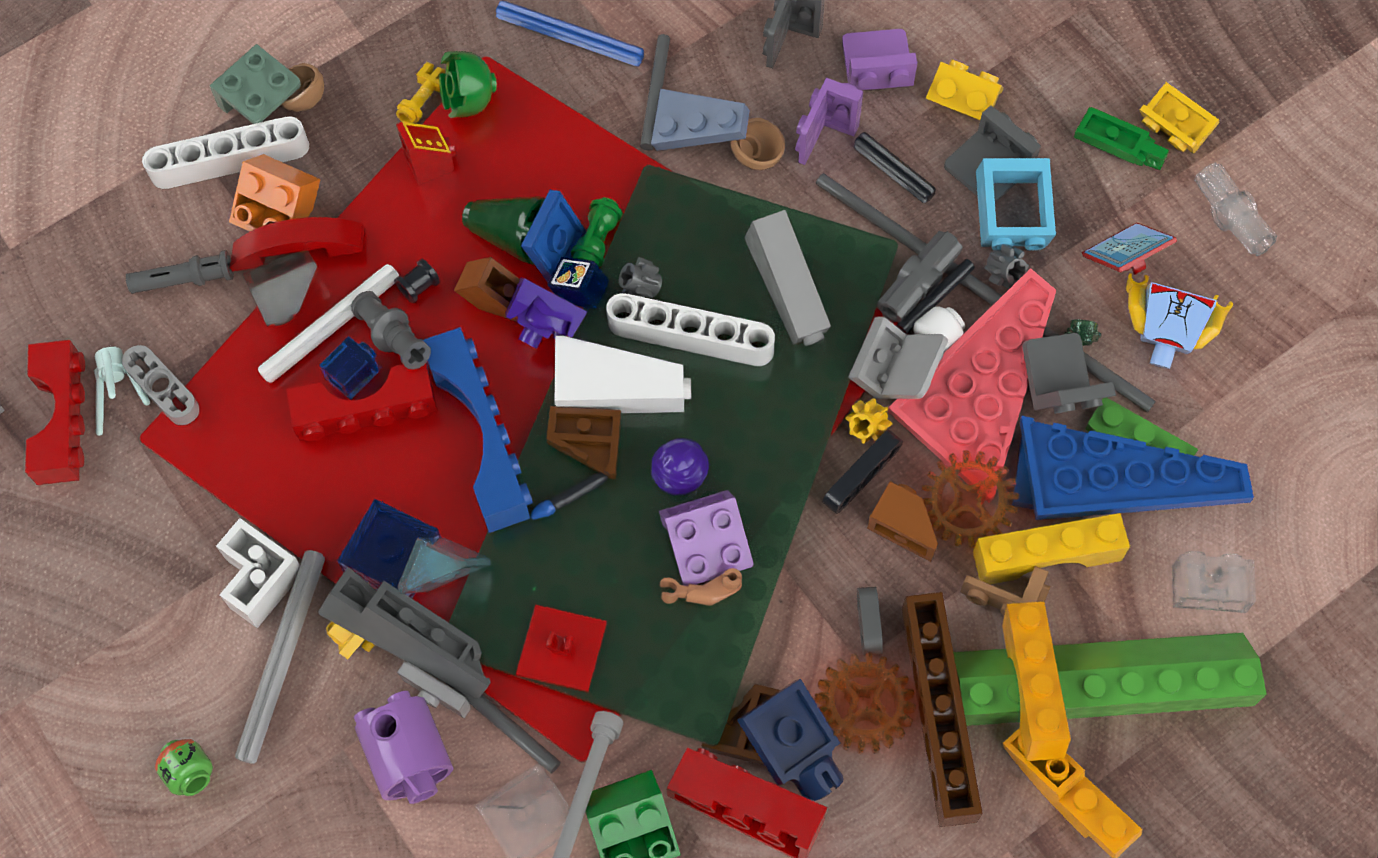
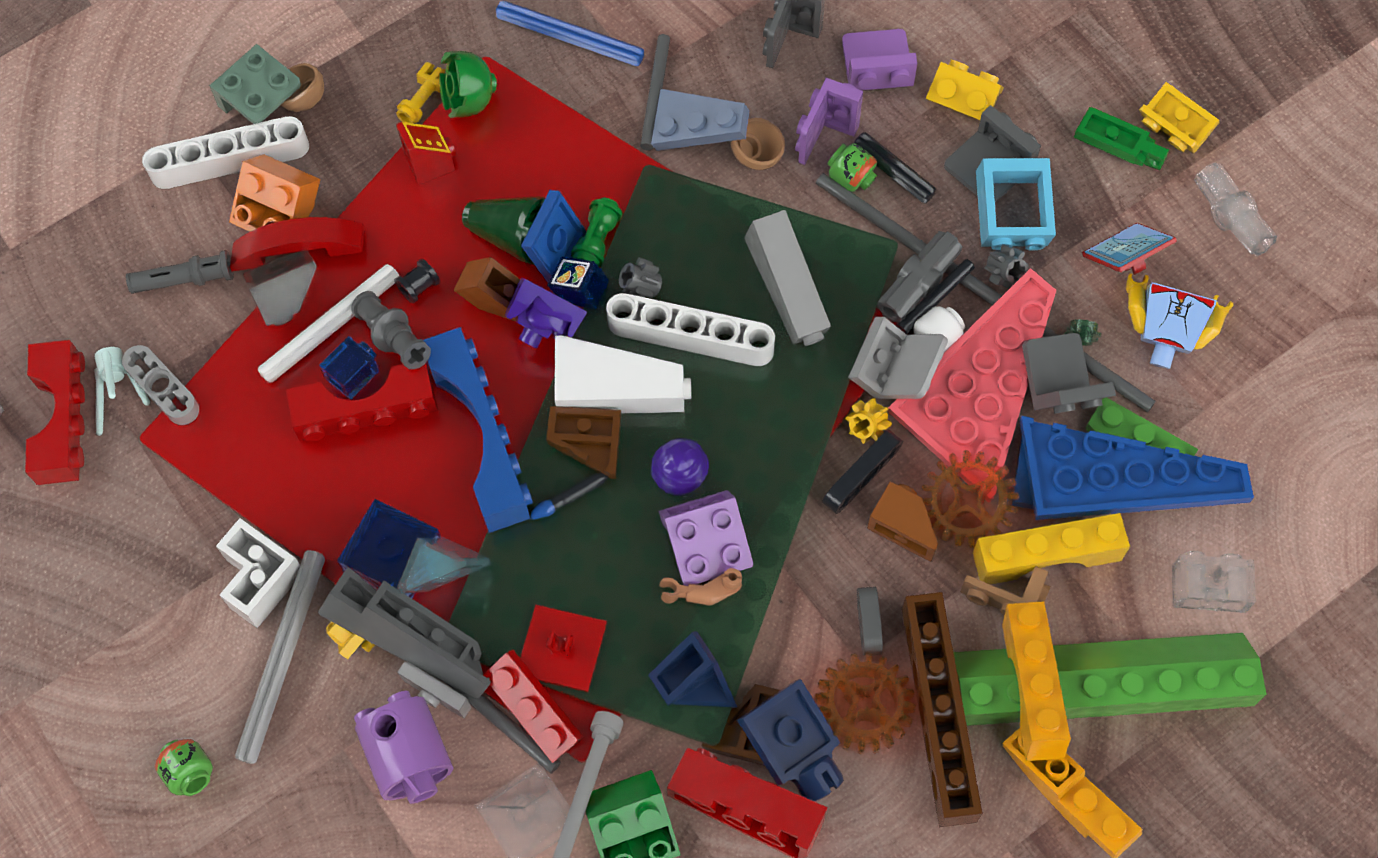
(533, 706): none -> plate
(692, 676): none -> dark blue slope
(852, 167): none -> bright green head

